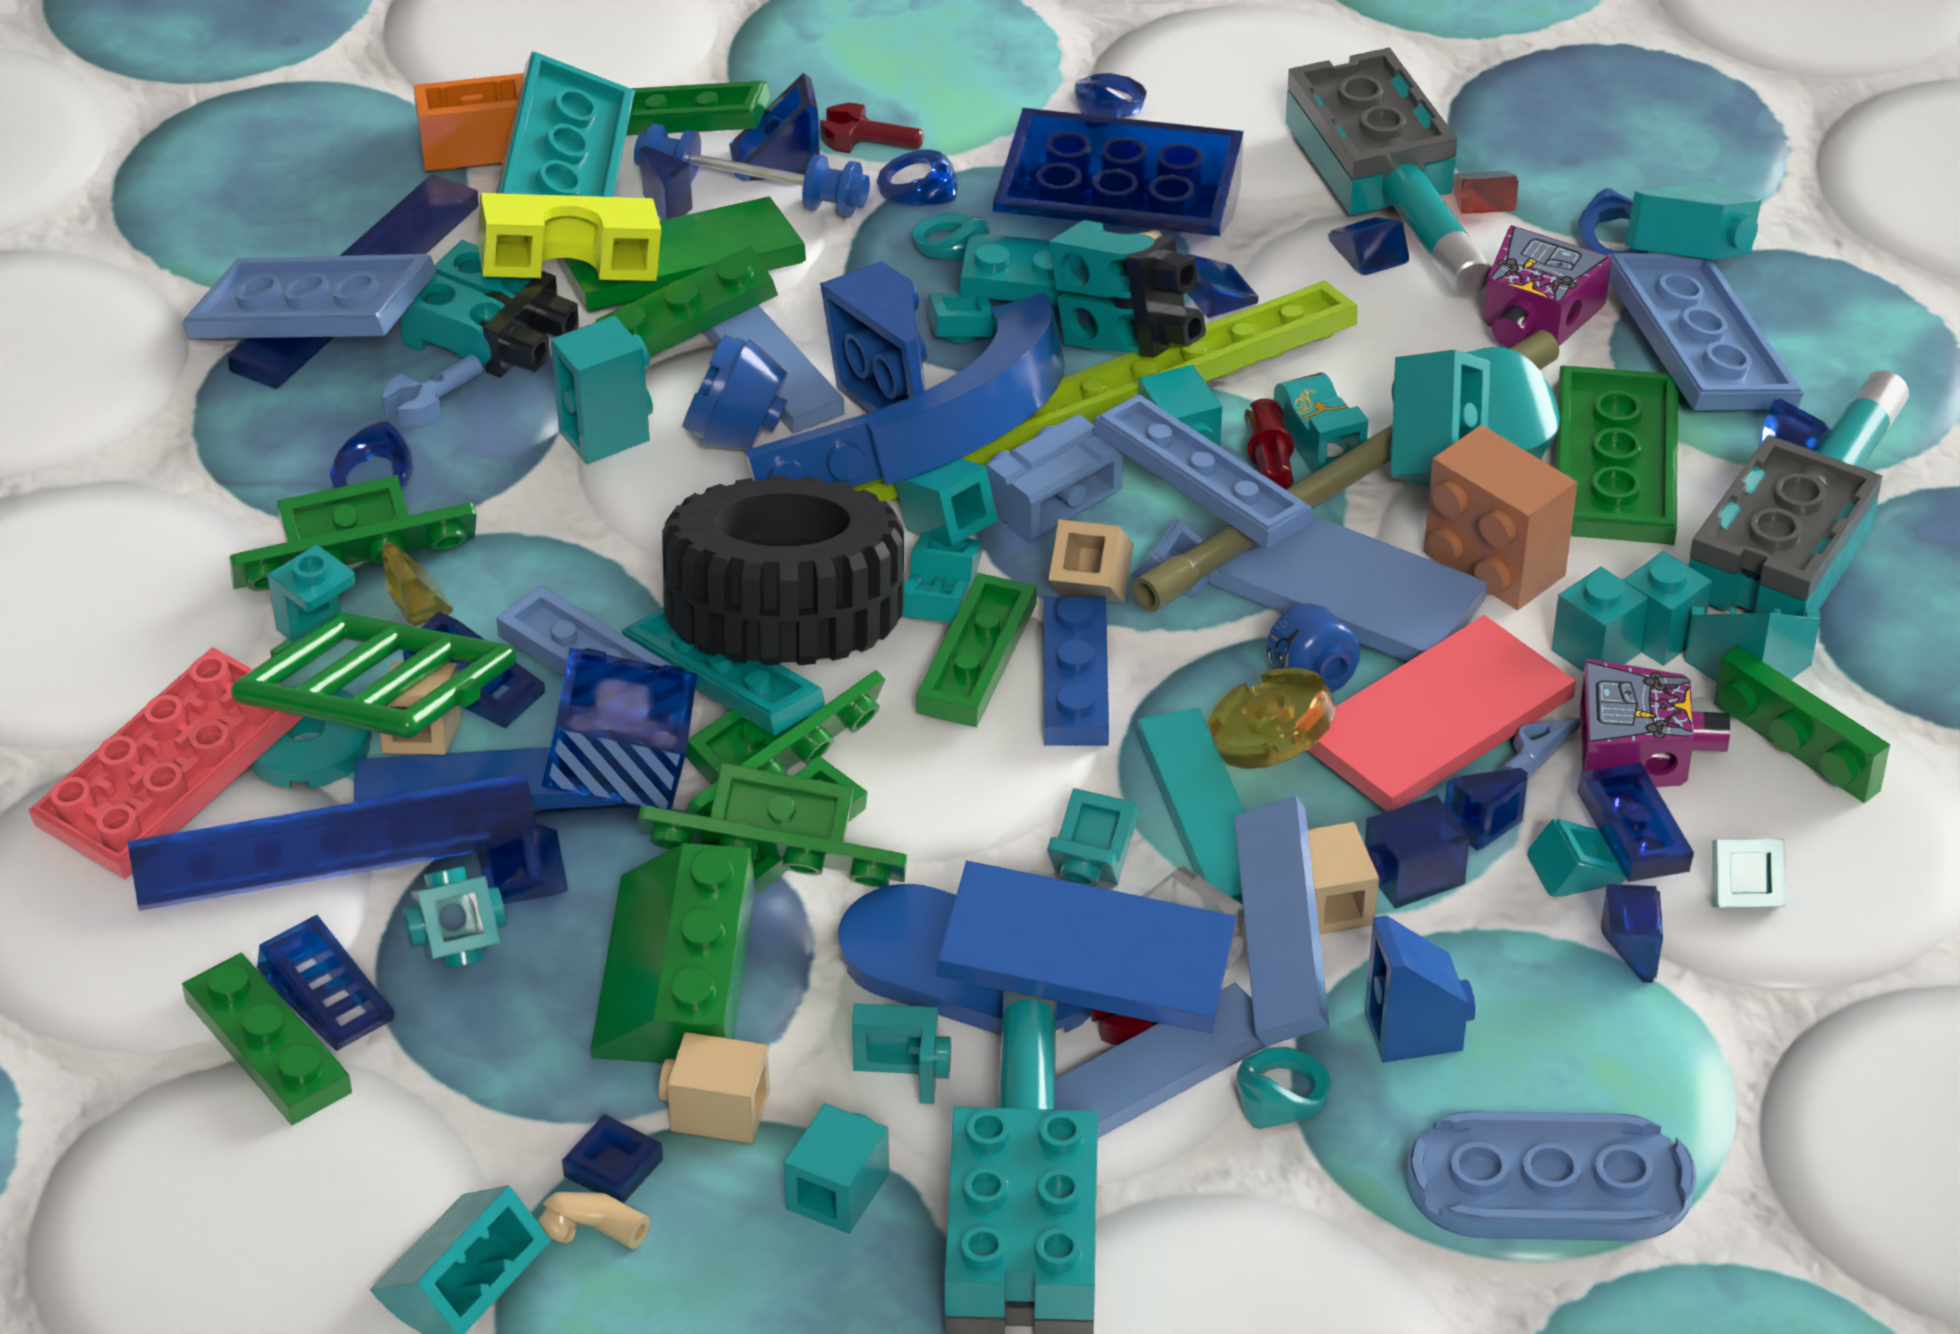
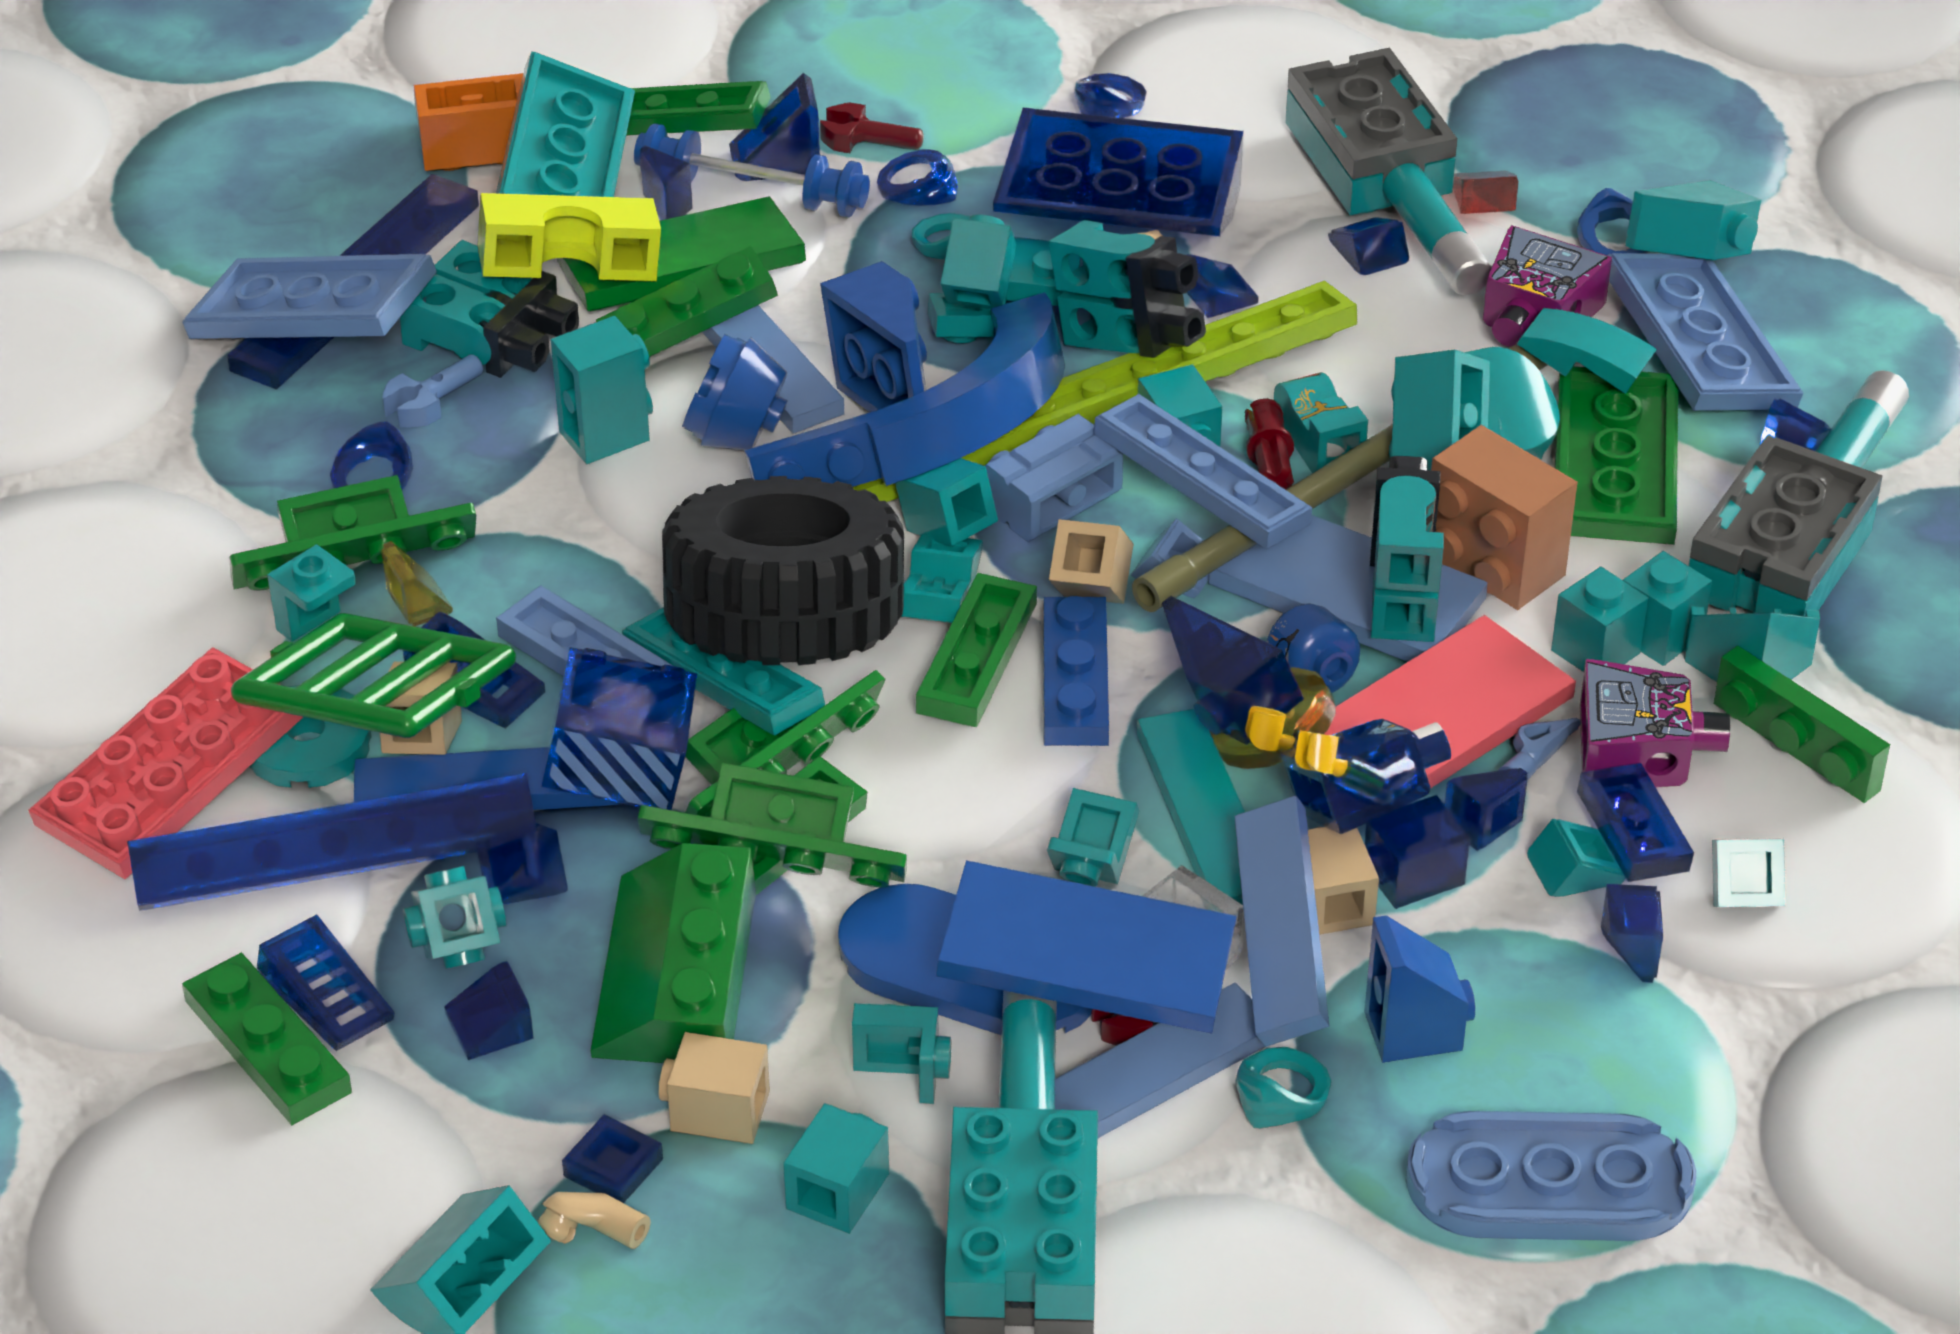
(490, 1013): none -> clear blue slope
(978, 262): none -> teal brick
(1229, 670): none -> clear blue slope
(1354, 772): none -> clear blue torso
(1406, 551): none -> teal hips
(1568, 337): none -> teal slope

